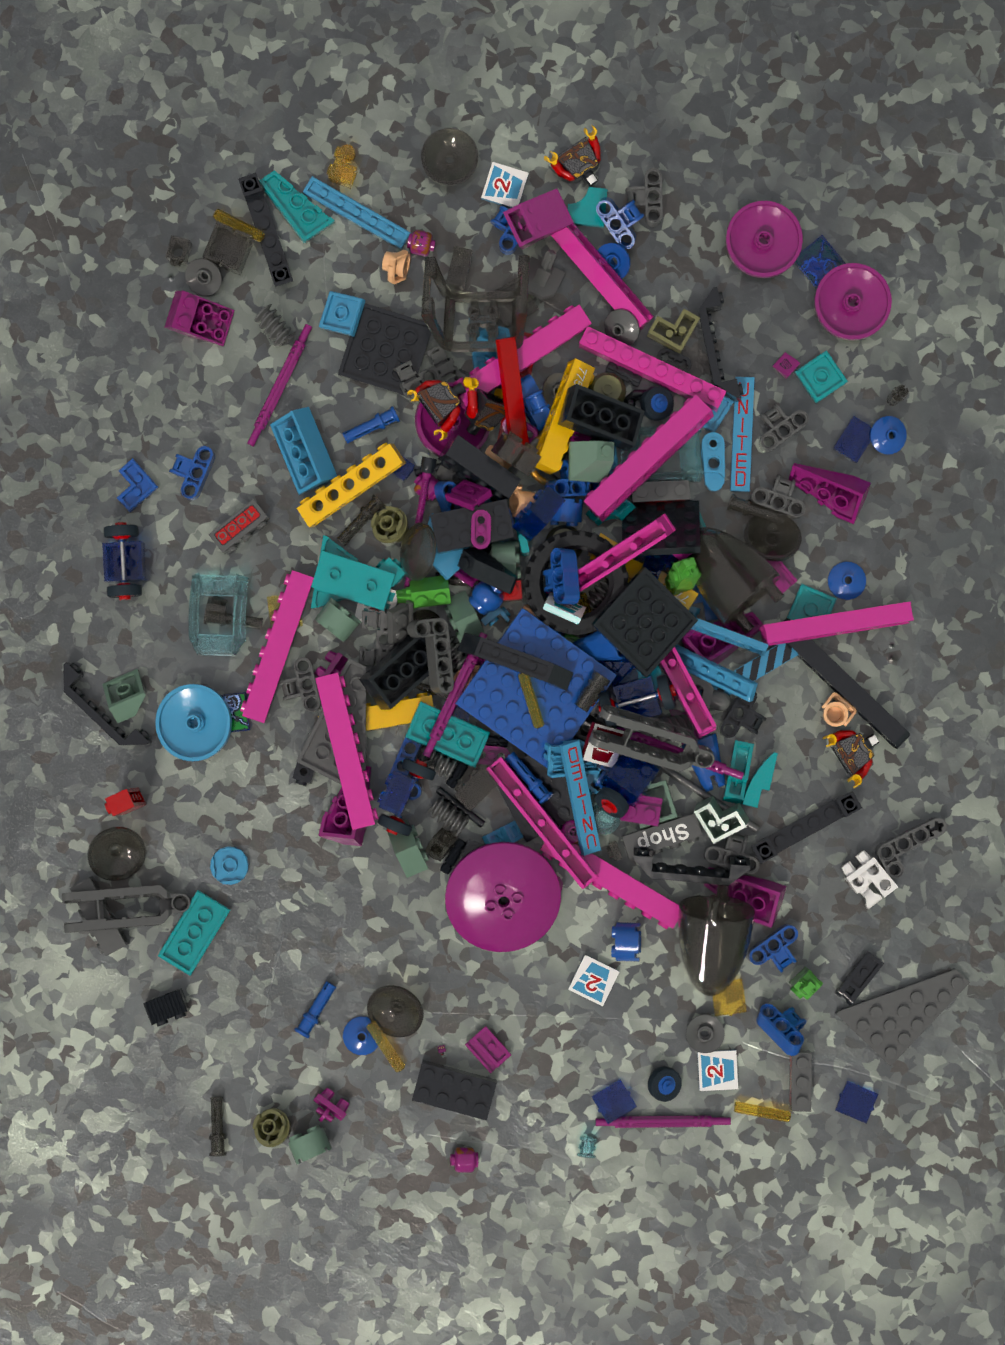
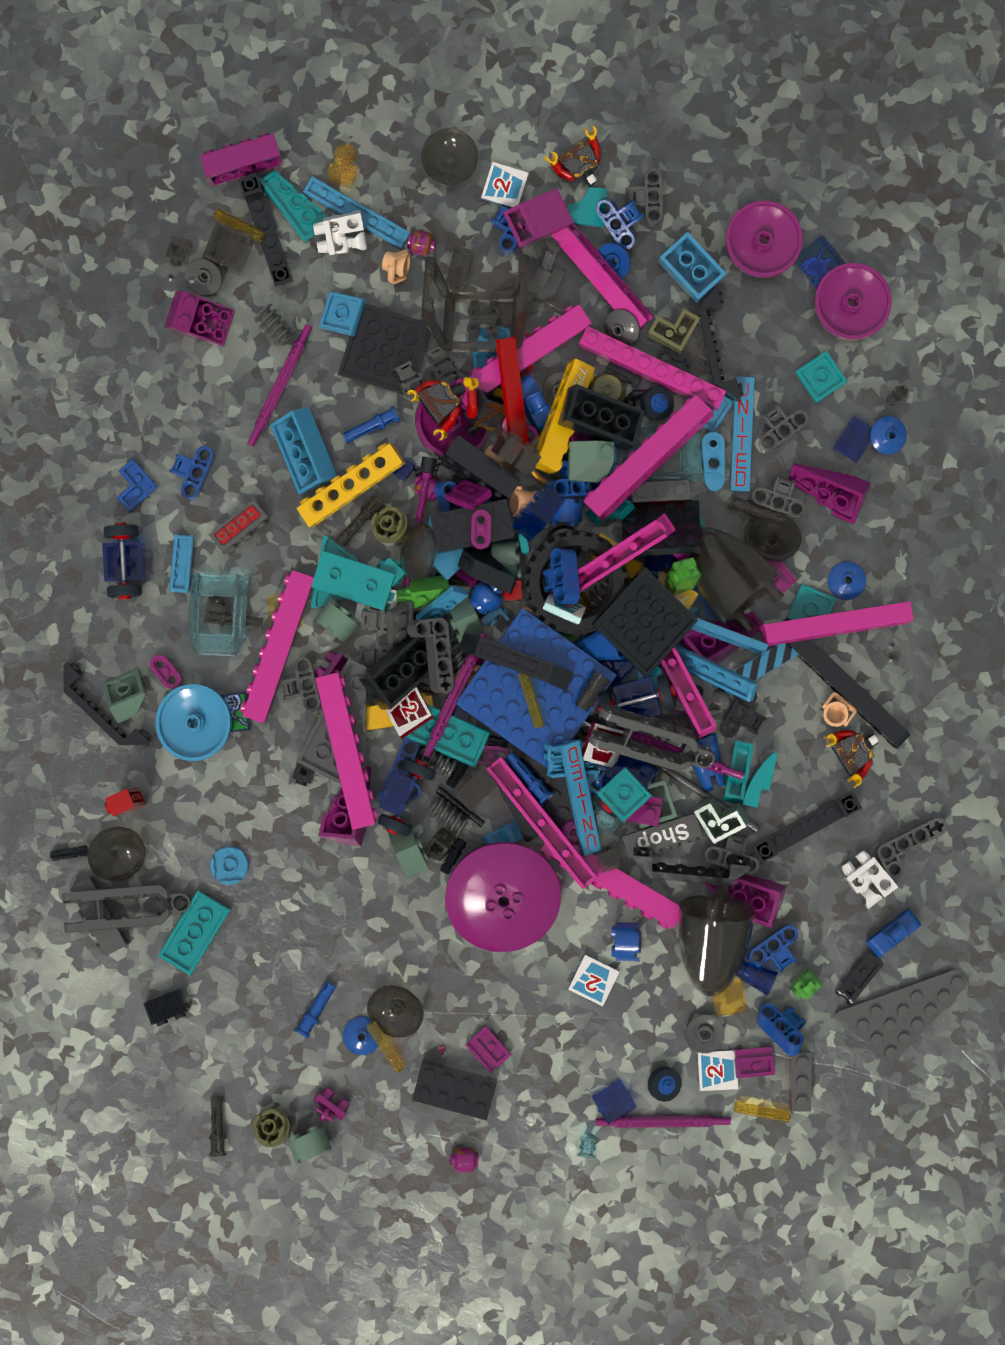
(68, 853): none -> black axle
(165, 672): none -> magenta plate
(181, 563): none -> dark azure plate
(241, 159): none -> magenta brick
(335, 231): none -> white hips
(410, 713): none -> tile
(443, 603): none -> dark azure plate
(608, 861): none -> clear smoke plate
(624, 794): none -> teal tile
(692, 267): none -> dark azure brick
(754, 1062): none -> magenta plate
(757, 977): none -> clear blue plant
(786, 365): magenta slope -> none
(856, 1102): clear blue piece -> none
(893, 933): none -> blue piece

